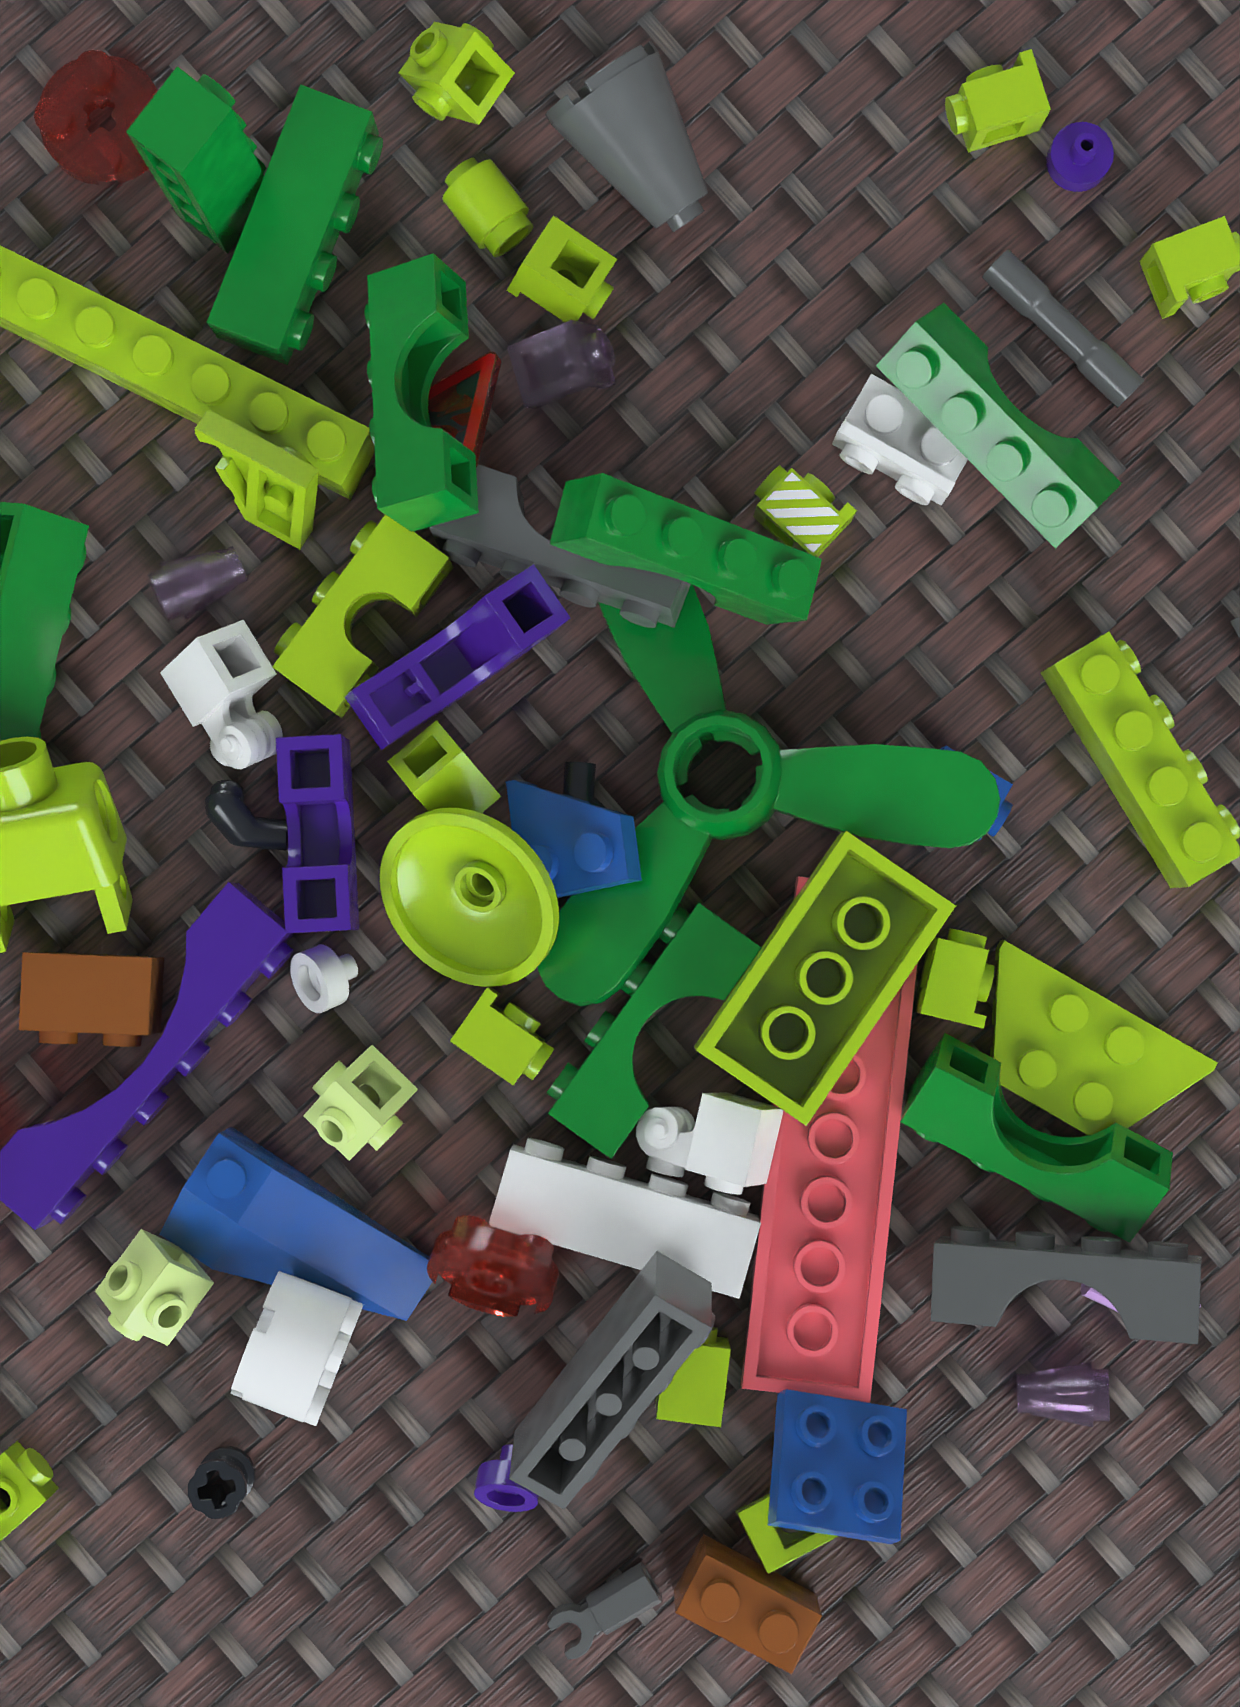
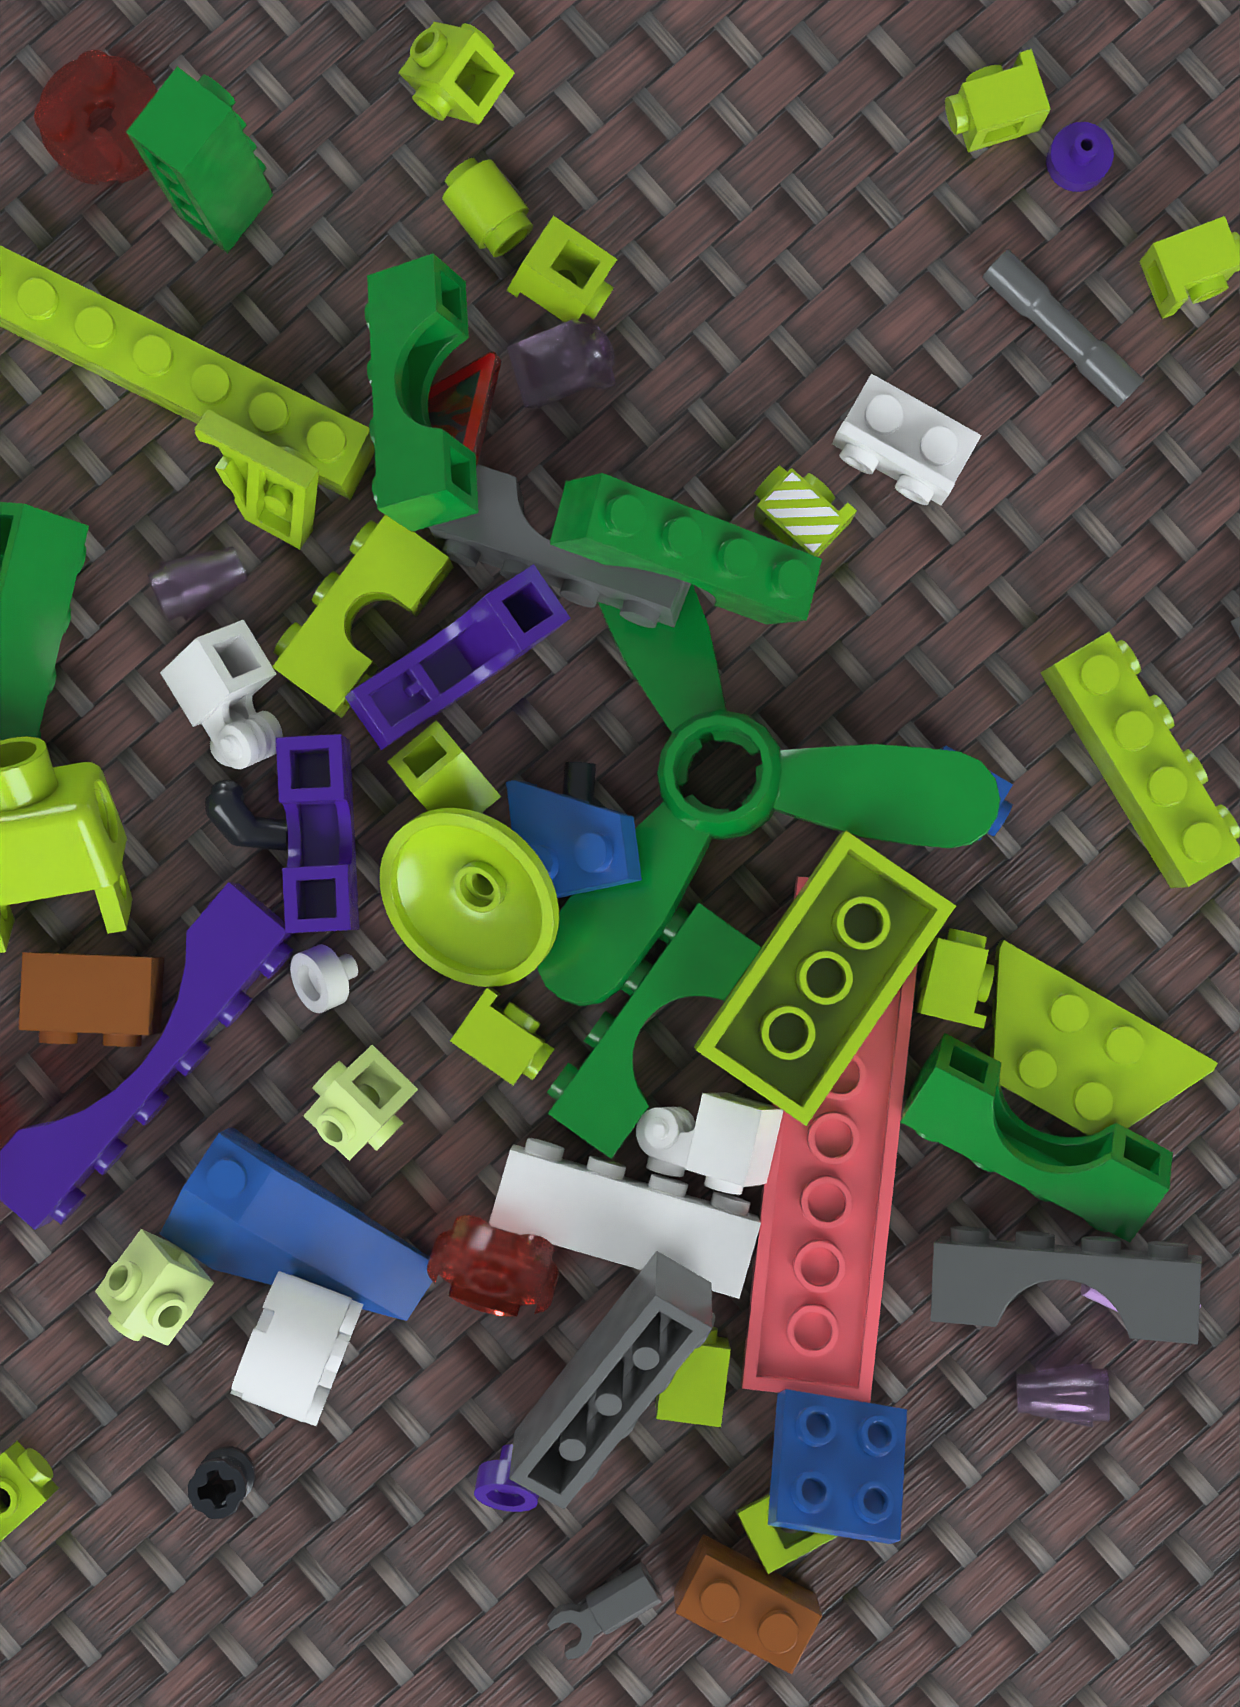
(295, 226): green brick -> none
(636, 137): dark grey cone -> none
(950, 381): arch -> none

